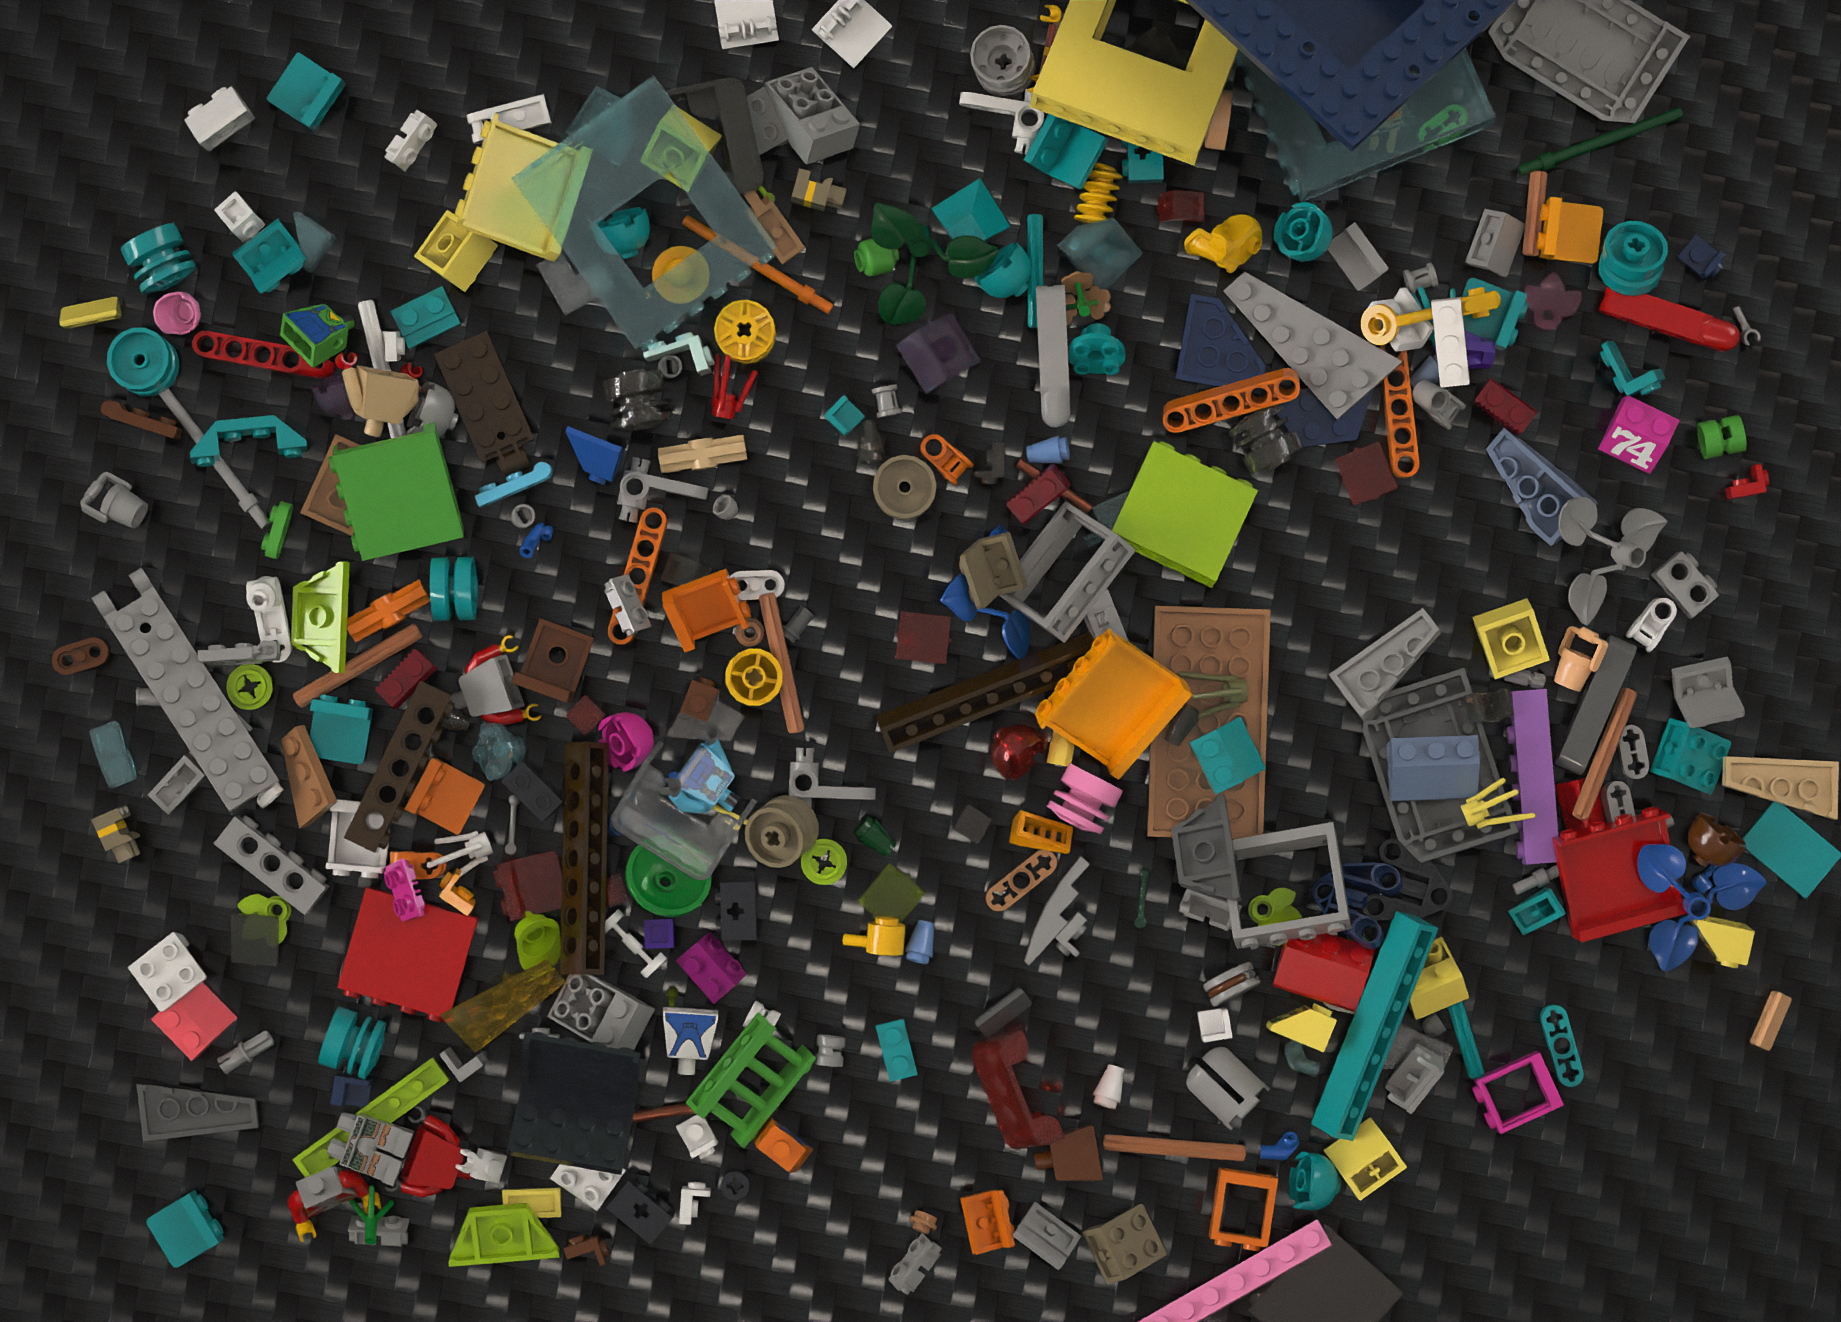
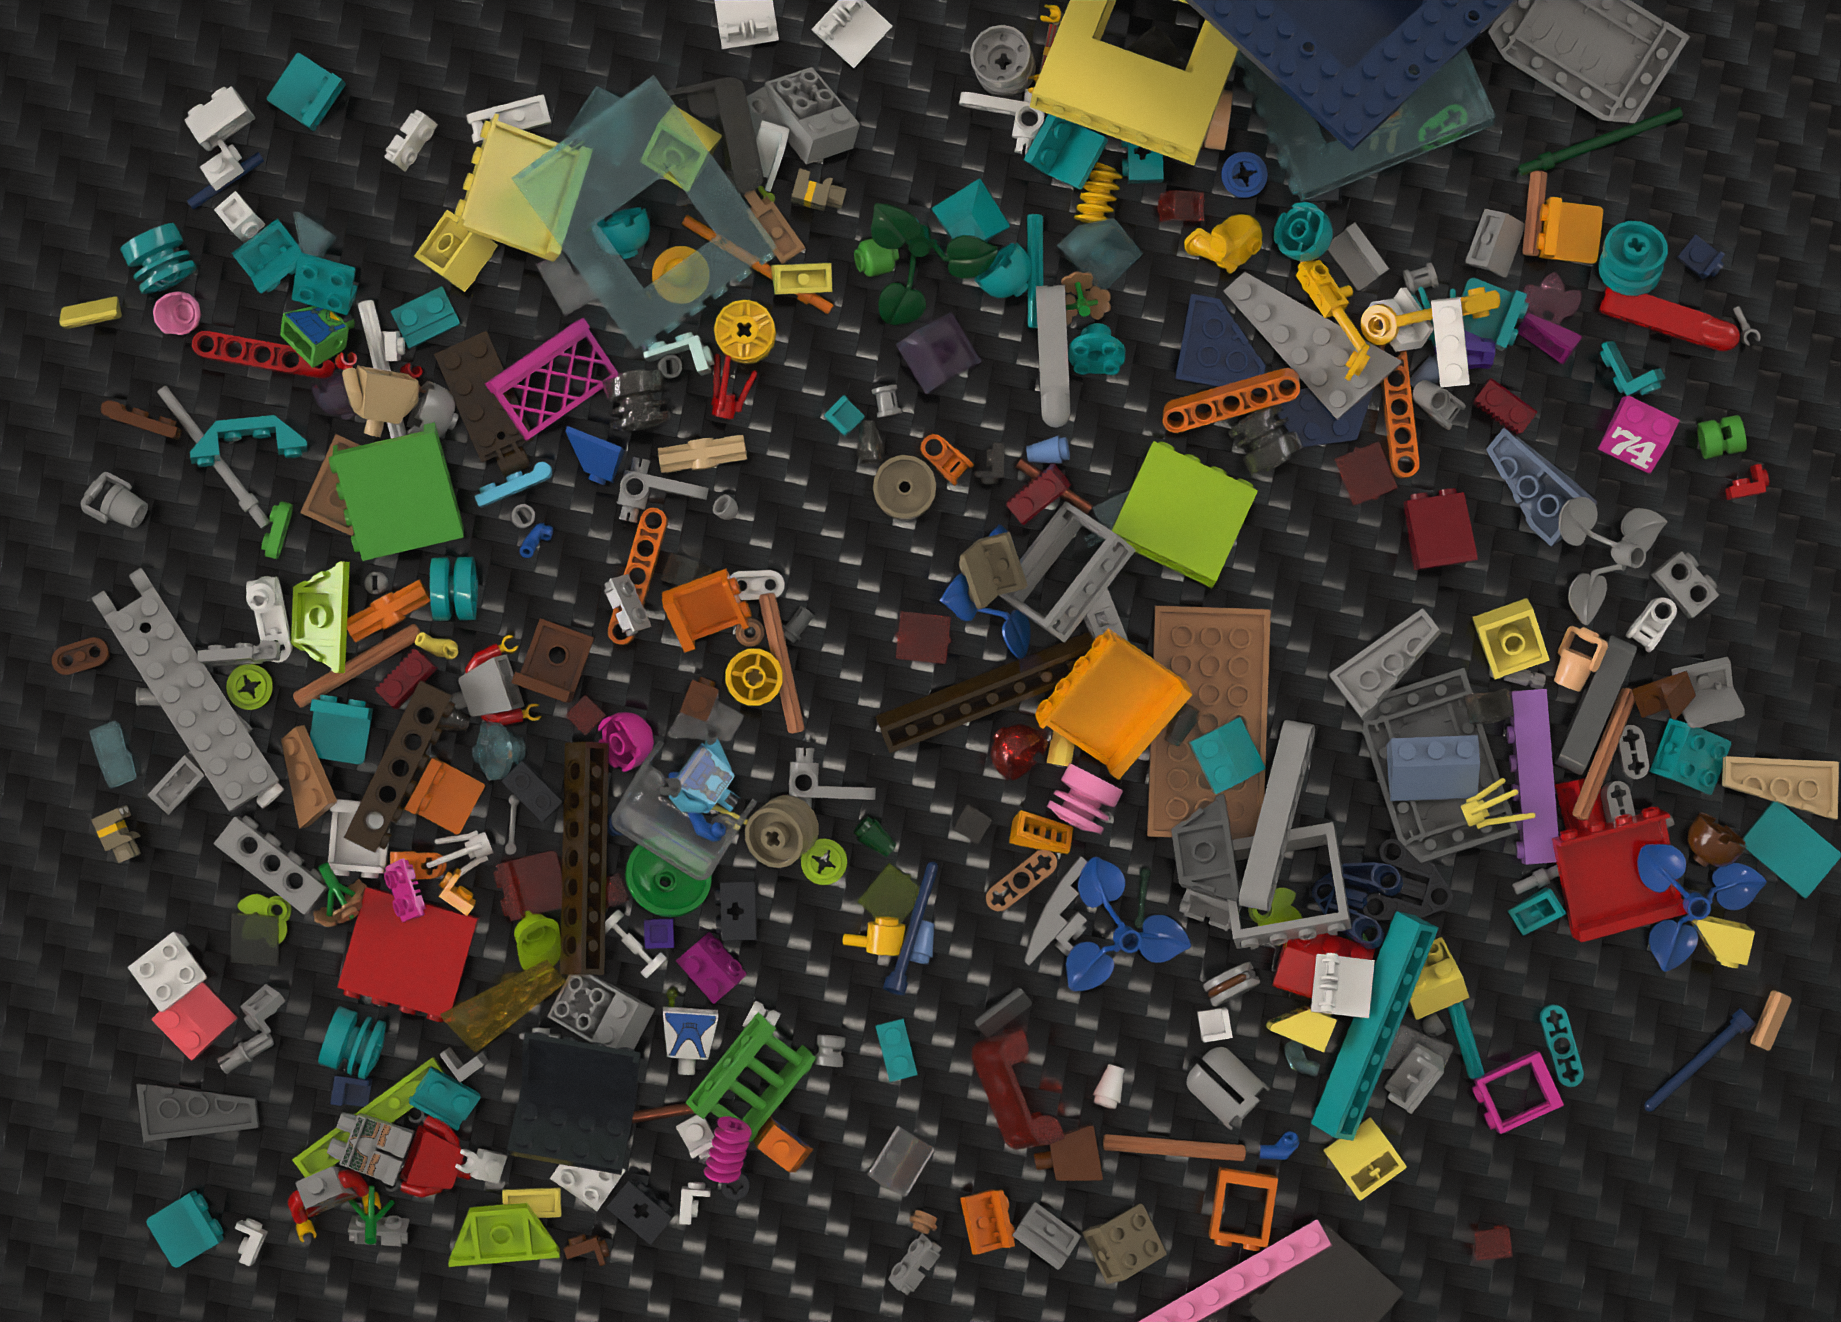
(147, 348): teal wheel -> none
(209, 191): none -> dark blue bar
(223, 166): none -> white bracket
(250, 1246): none -> white bracket
(260, 1006): none -> light grey bracket
(324, 284): none -> teal bracket
(350, 903): none -> plant
(382, 583): none -> light grey hinge
(438, 647): none -> light yellow arm
(444, 1098): none -> teal plate
(539, 357): none -> dark pink fence
(705, 829): none -> blue arm
(728, 1150): none -> dark pink piece
(771, 146): none -> white panel
(802, 278): none -> light yellow slope
(896, 982): none -> dark blue piece
(901, 1162): none -> clear panel
(1158, 942): none -> blue plant
(1234, 691): olive plant -> none
(1251, 163): none -> blue gear
(1276, 815): none -> light grey beam
(1313, 1182): teal cylinder -> none
(1332, 302): none -> yellow piece
(1342, 985): none -> white hinge
(1439, 529): none -> dark red slope
(1493, 1243): none -> clear red panel
(1549, 337): none -> magenta slope
(1668, 693): none -> reddish brown slope
(1701, 881): blue hand -> none
(1740, 1023): none -> dark blue piece

